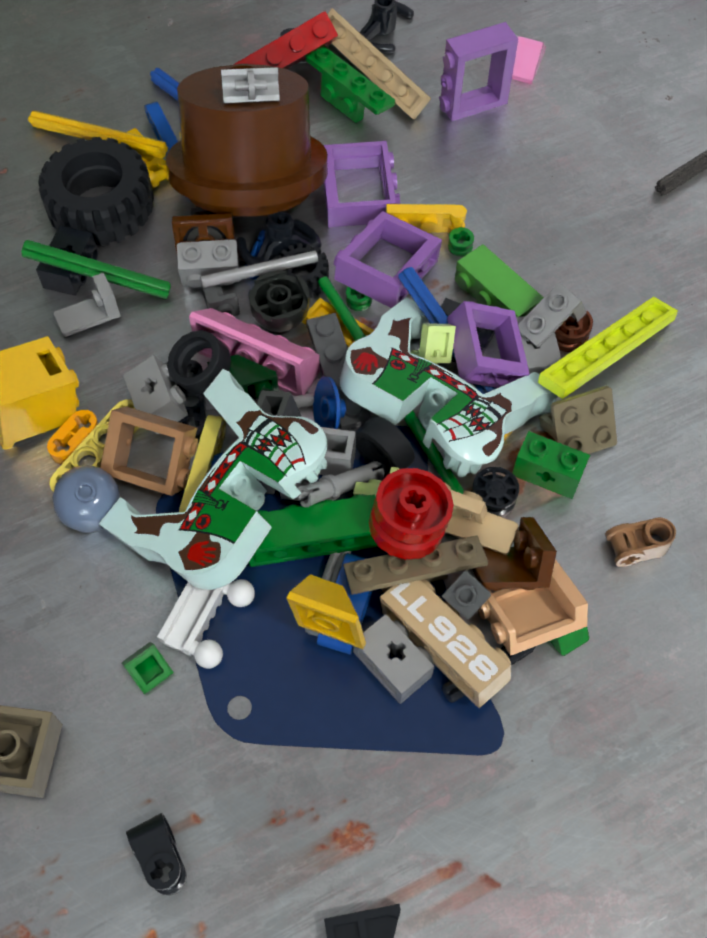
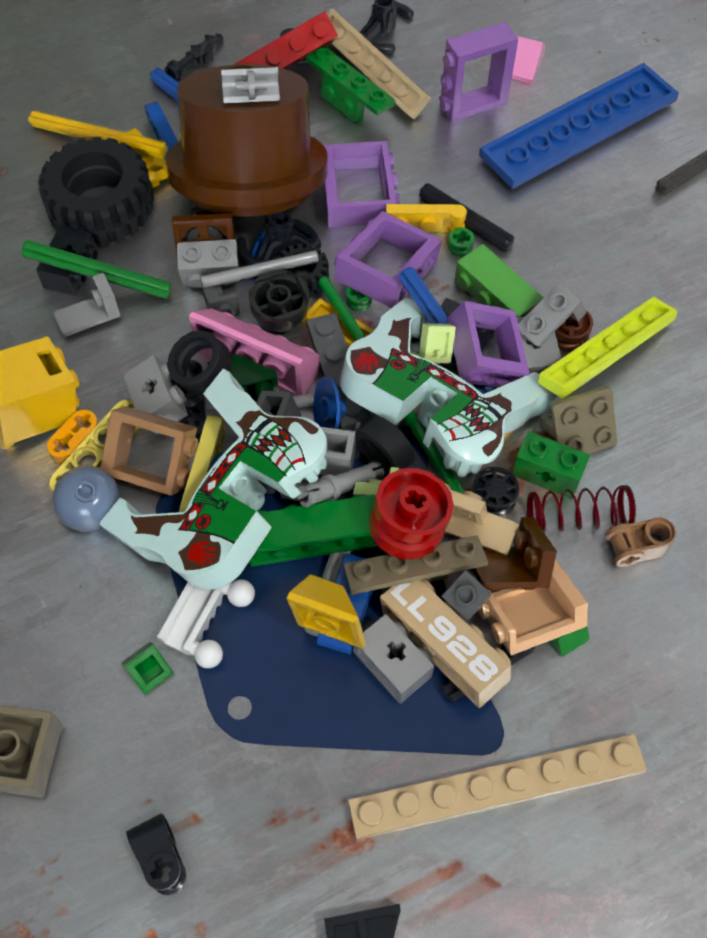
(197, 55): none -> black piece
(473, 220): none -> black axle
(495, 786): none -> tan plate
(539, 508): none -> dark red piece
(577, 125): none -> blue plate

